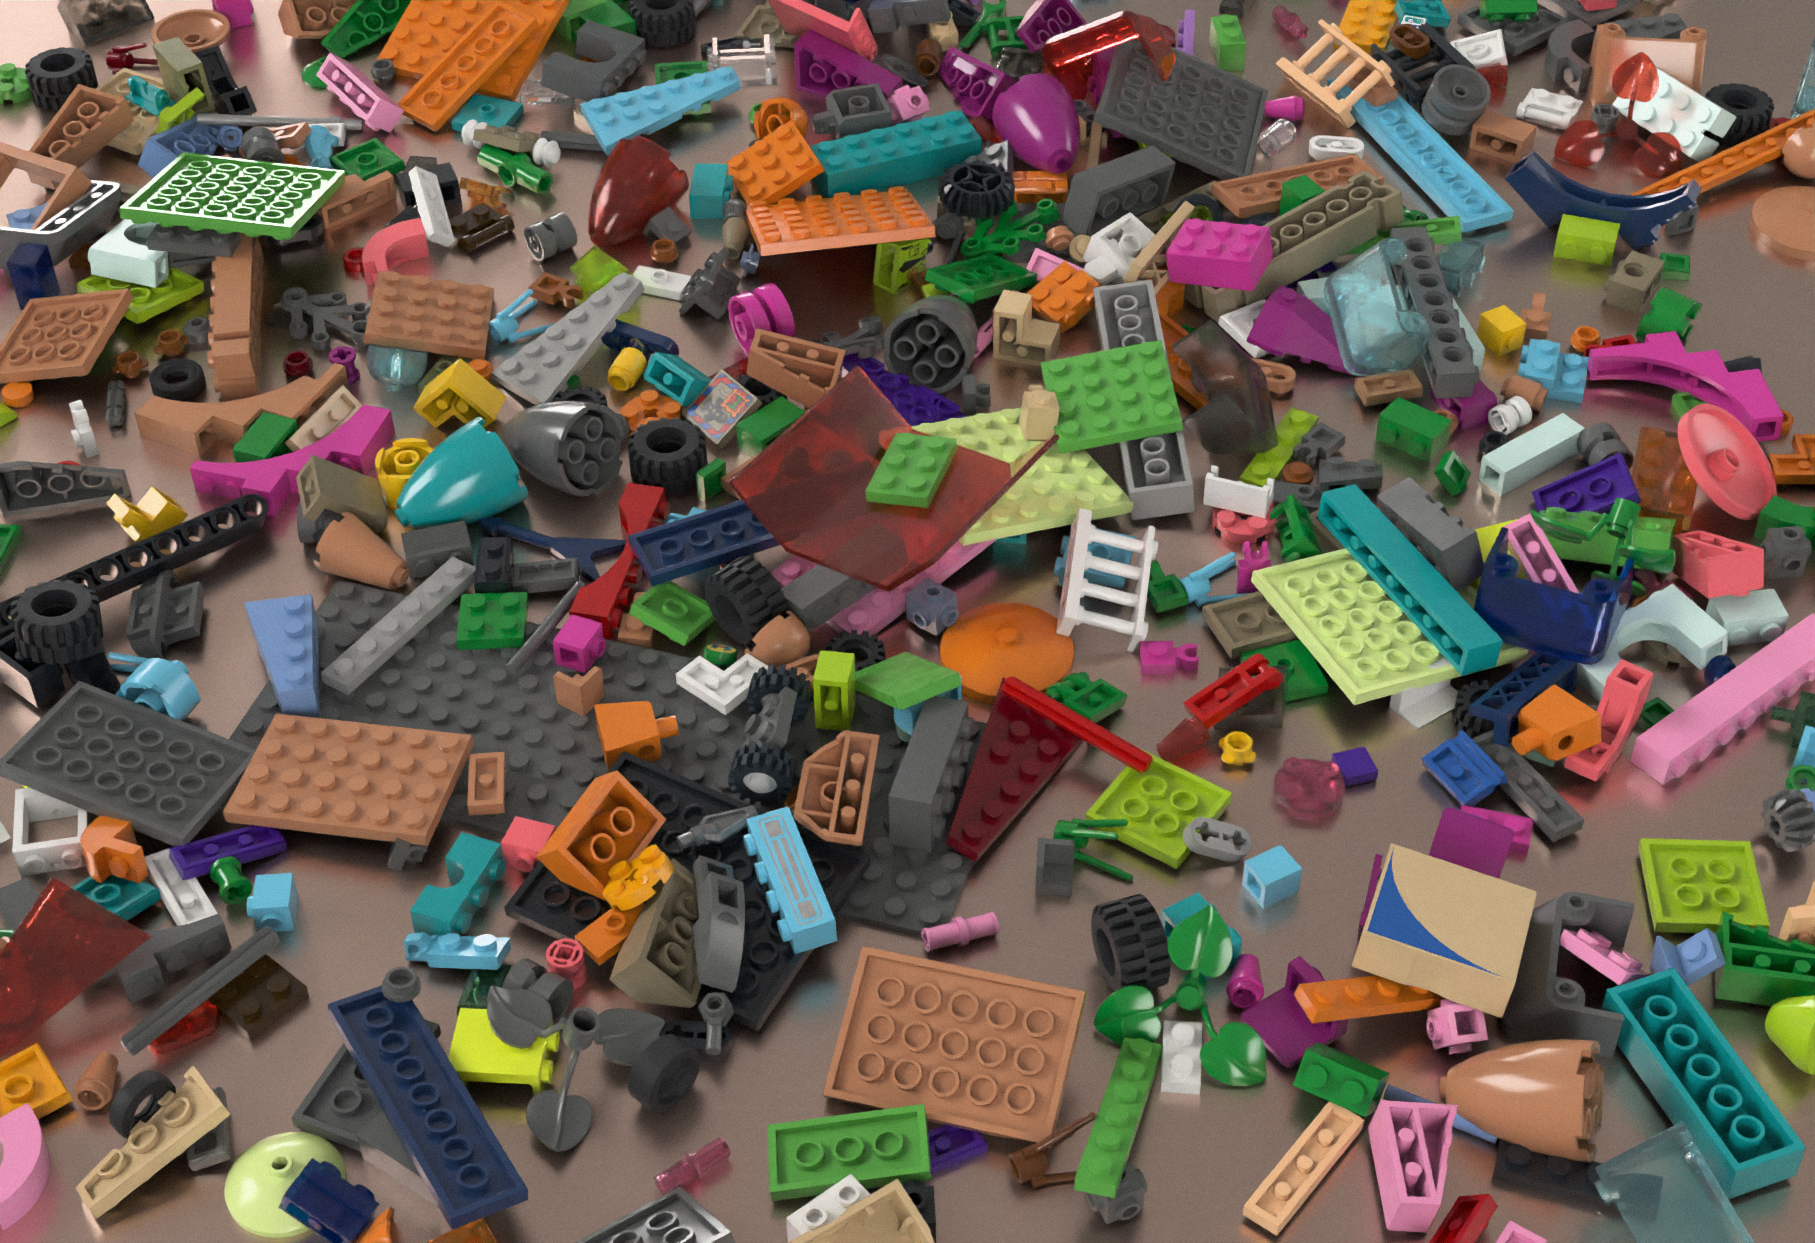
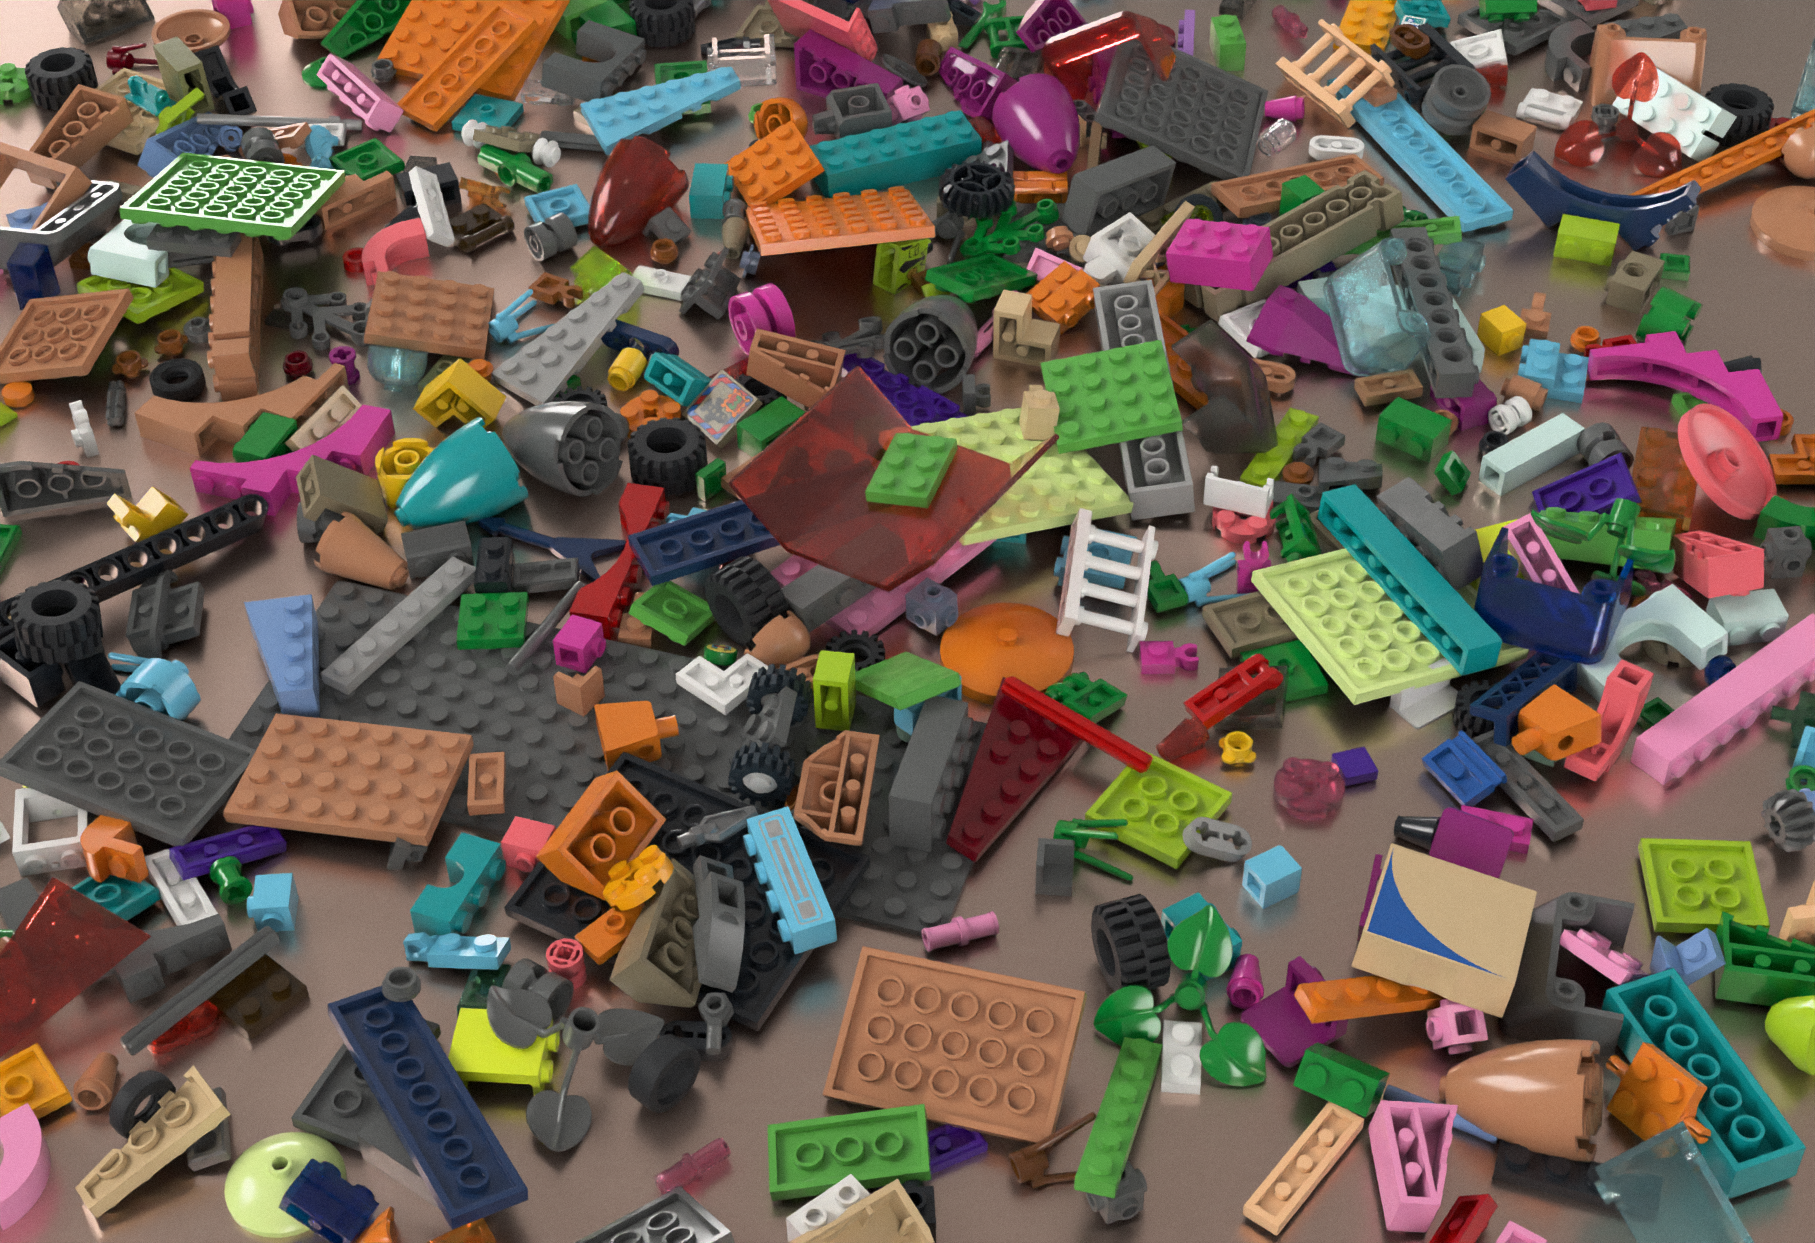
(564, 199): none -> medium azure plate
(1417, 829): none -> black cone
(1656, 1094): none -> orange plate

